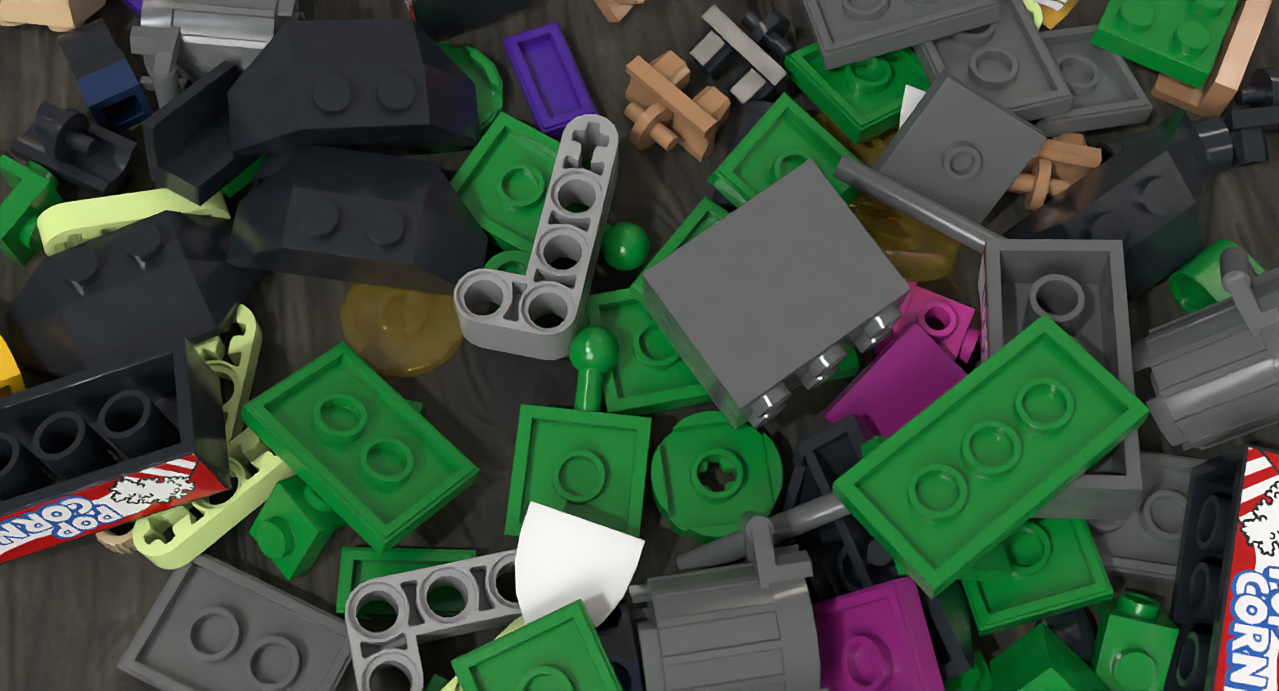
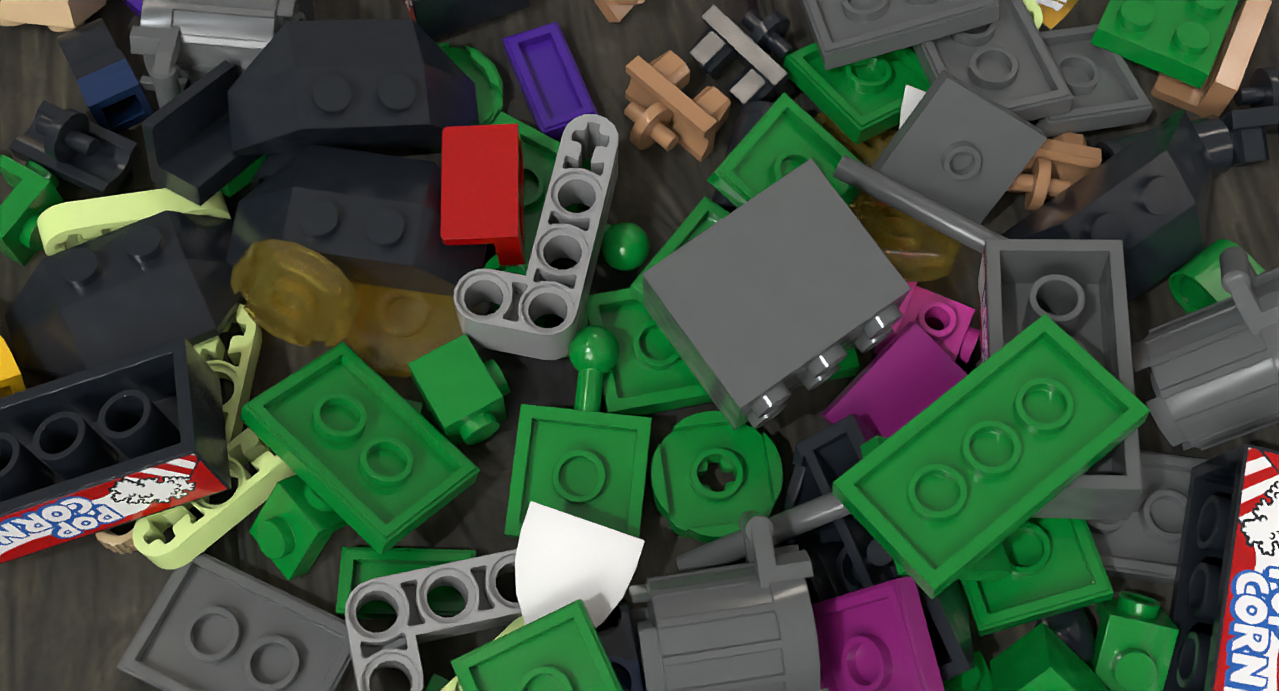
(295, 293): none -> clear yellow tile
(461, 391): none -> green brick
(484, 189): none -> red panel

